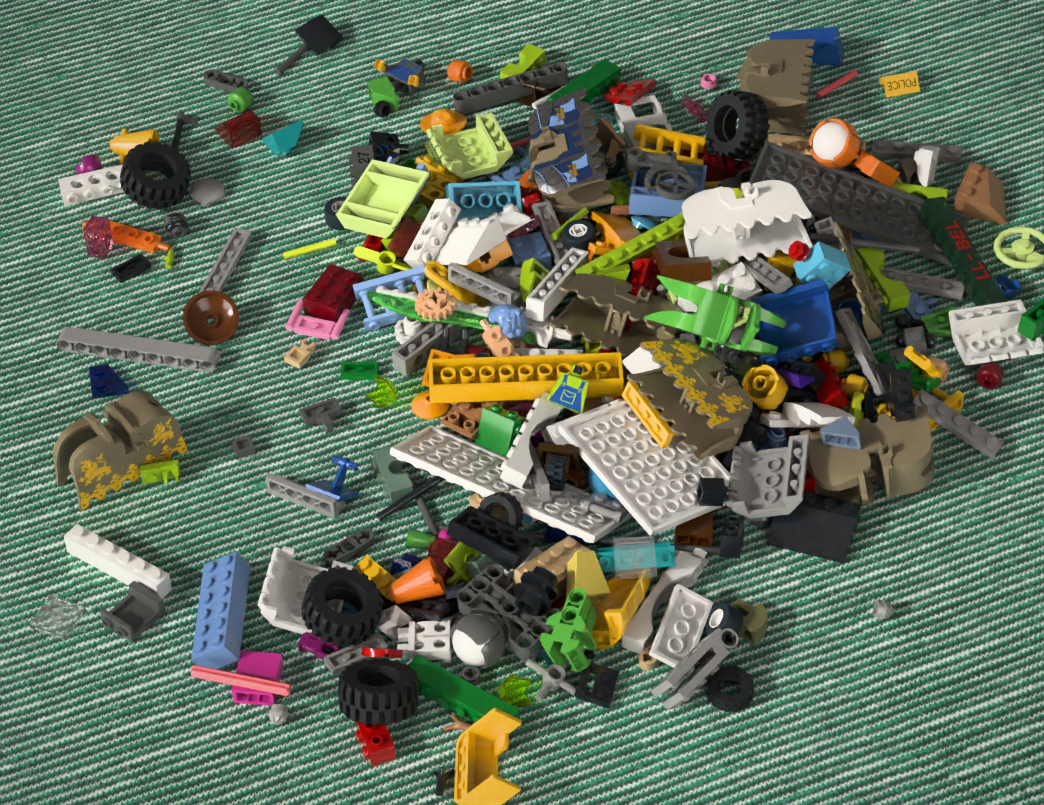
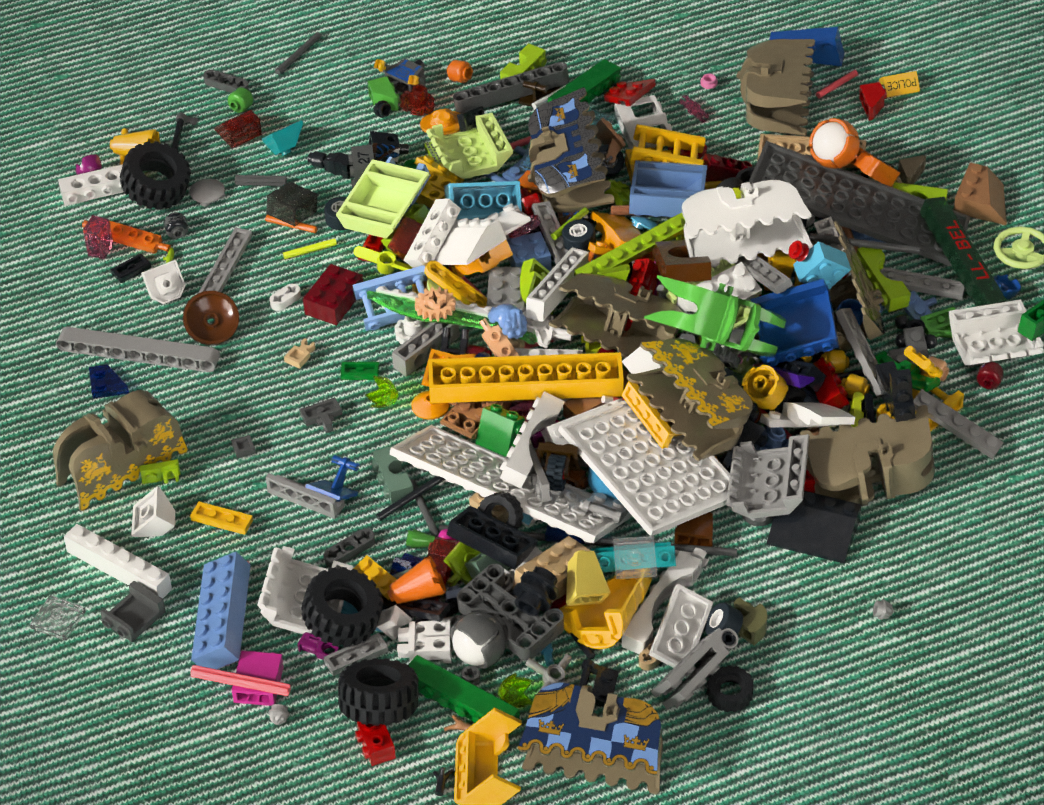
(153, 515): none -> white slope
(164, 282): none -> white piece
(221, 518): none -> yellow plate
(260, 180): none -> dark grey axle
(285, 297): none -> white beam
(291, 203): none -> clear smoke piece
(301, 226): none -> orange bar
(314, 326): bright pink plate -> none
(319, 34): black slope -> none
(334, 163): none -> black piece
(381, 652): red tile -> none
(417, 101): none -> clear red plant
(467, 119): none -> black plate
(481, 285): light grey fence -> none
(569, 390): torso -> none
(570, 736): none -> animal
(571, 631): bright green connector -> none
(662, 168): dark grey piece -> none
(711, 492): black brick -> none
(732, 537): black brick -> none
(751, 128): black tyre -> none
(841, 434): sand blue slope -> none
(872, 98): none -> red slope
(904, 150): light grey plate -> none
(926, 163): white slope -> none

